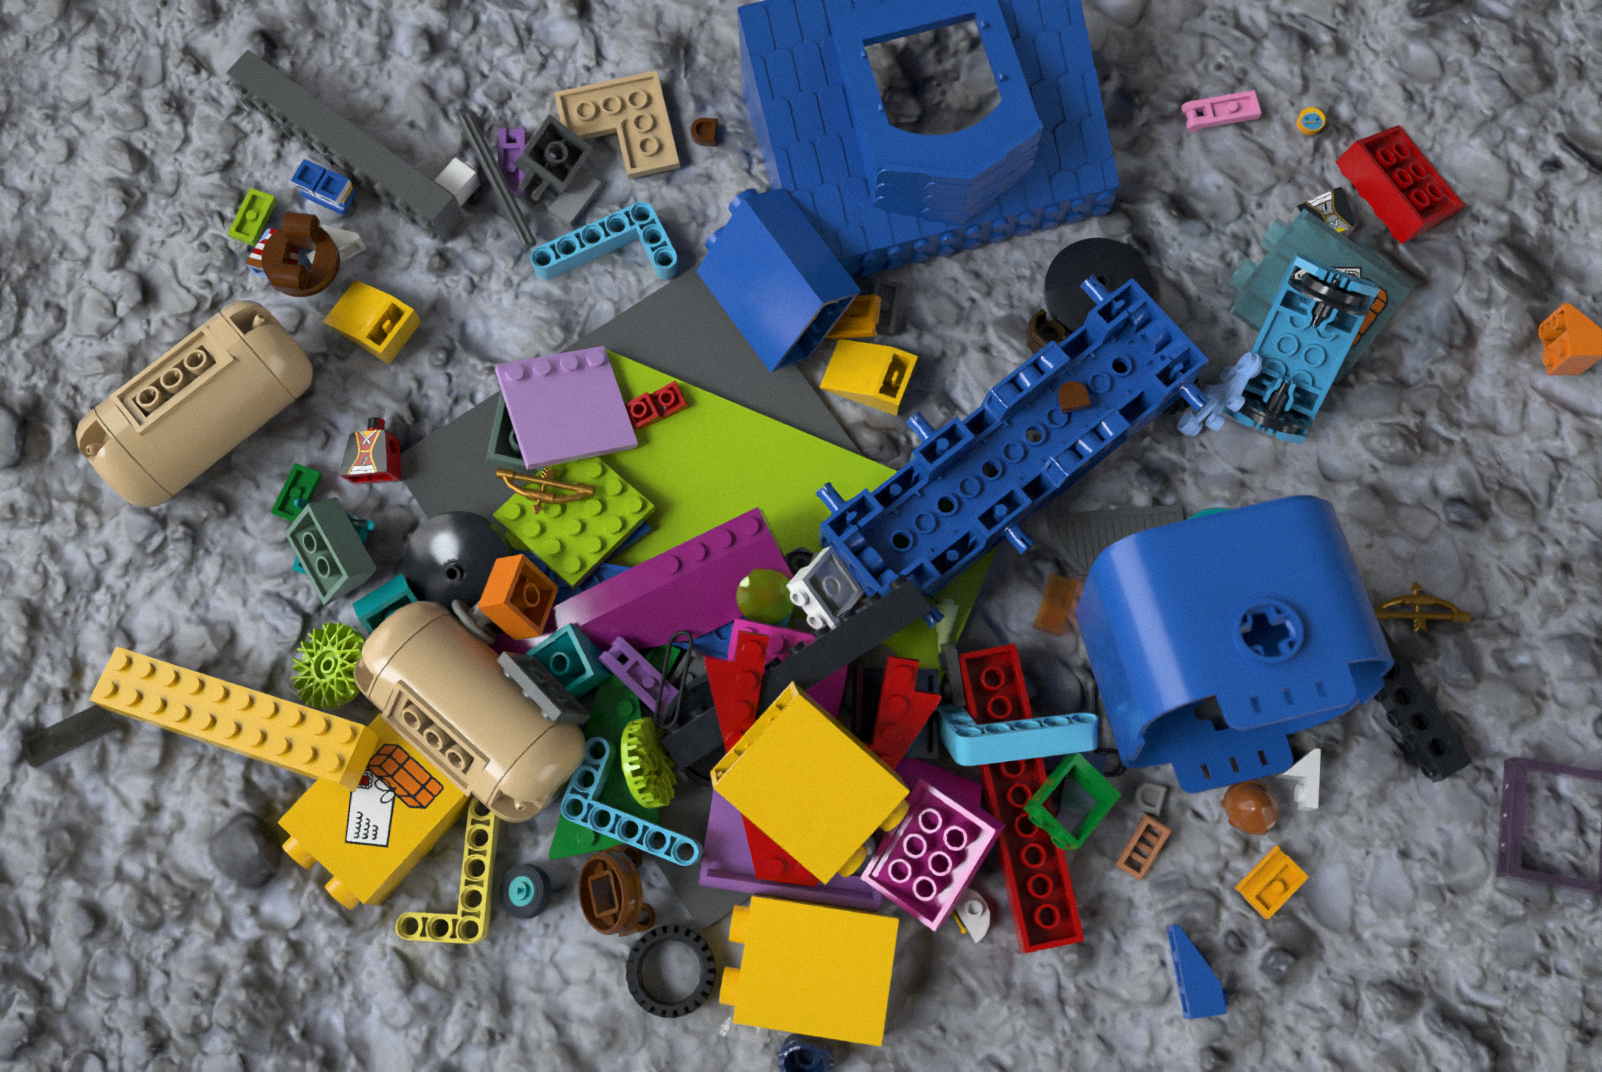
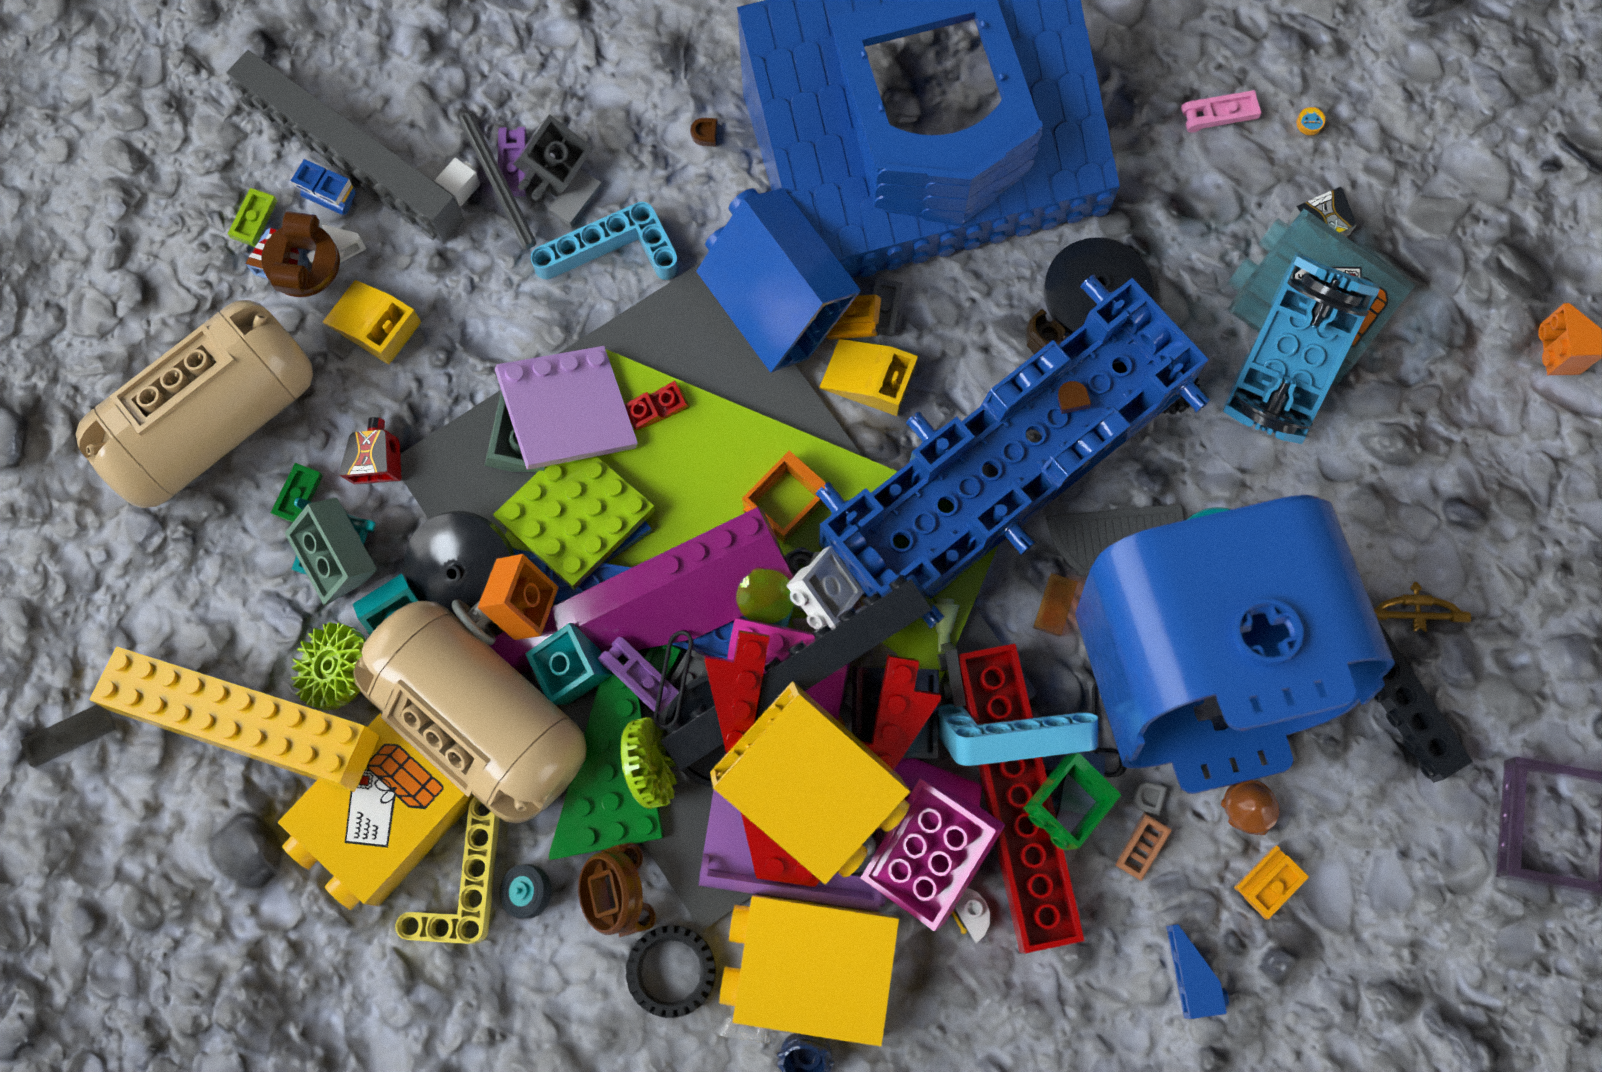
(510, 475): pearl gold piece -> none
(543, 688): dark grey plate -> none
(619, 818): medium azure beam -> none
(628, 107): tan plate -> none
(804, 475): none -> orange window
(1221, 395): light blue plant -> none
(1307, 772): white slope -> none
(1399, 183): red slope -> none

